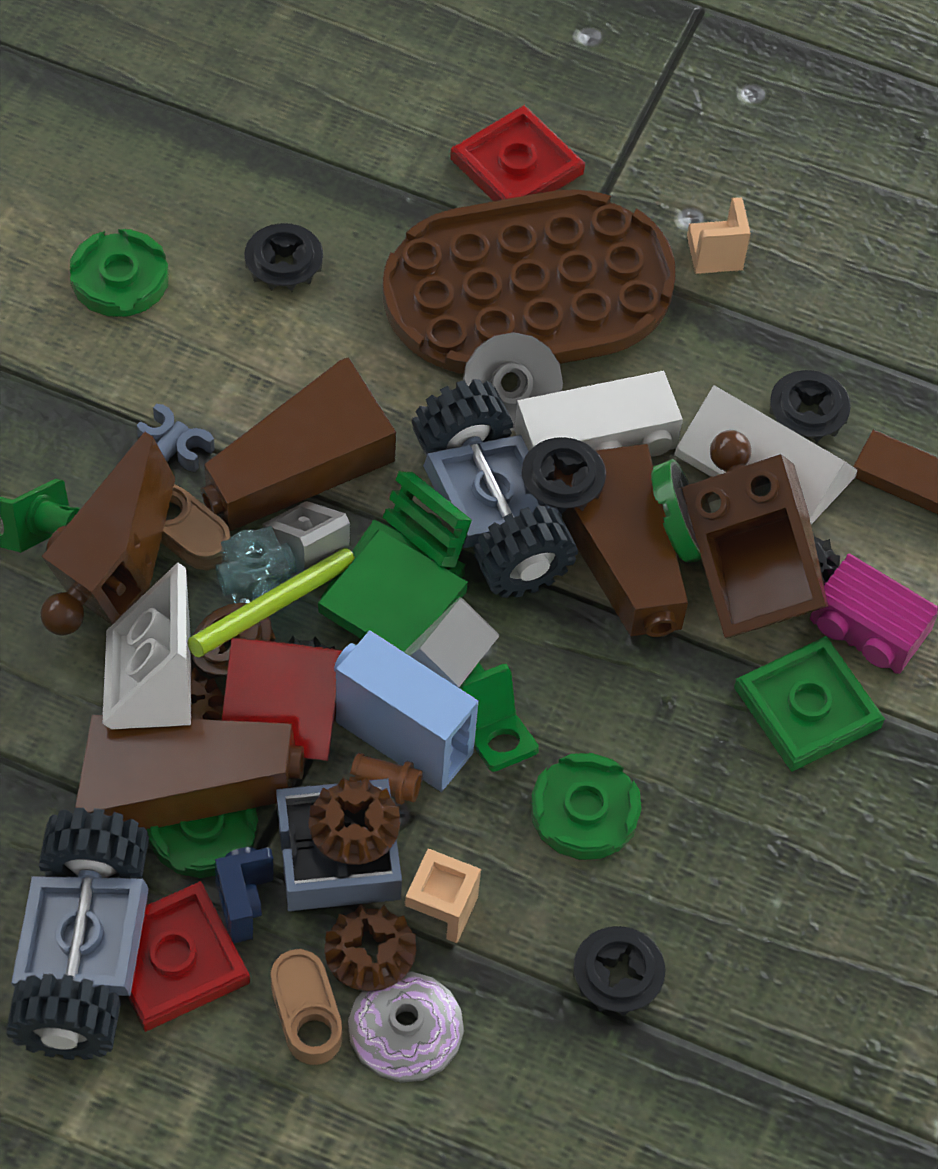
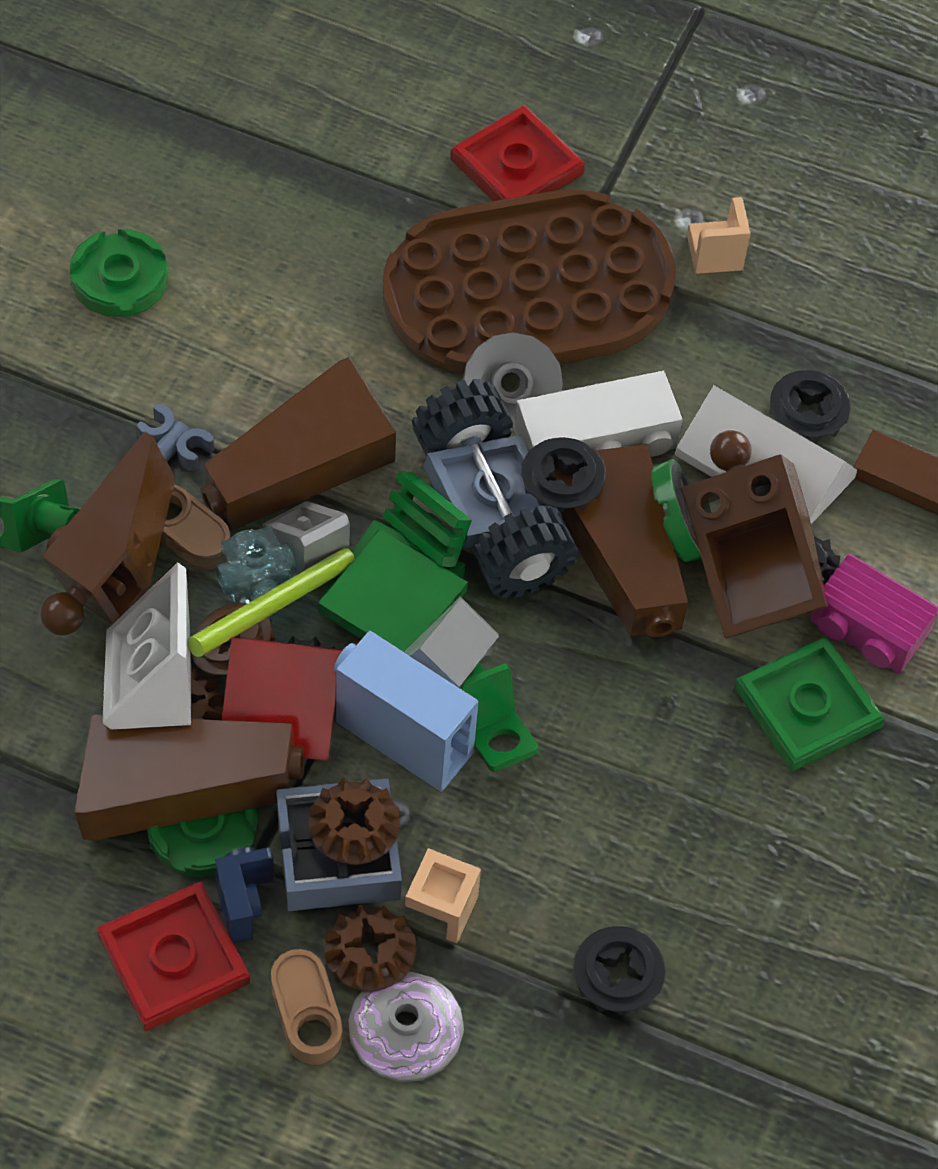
(79, 935): plate -> none
(283, 240): black gear -> none
(403, 779): dark orange pin -> none
(585, 806): green tile -> none

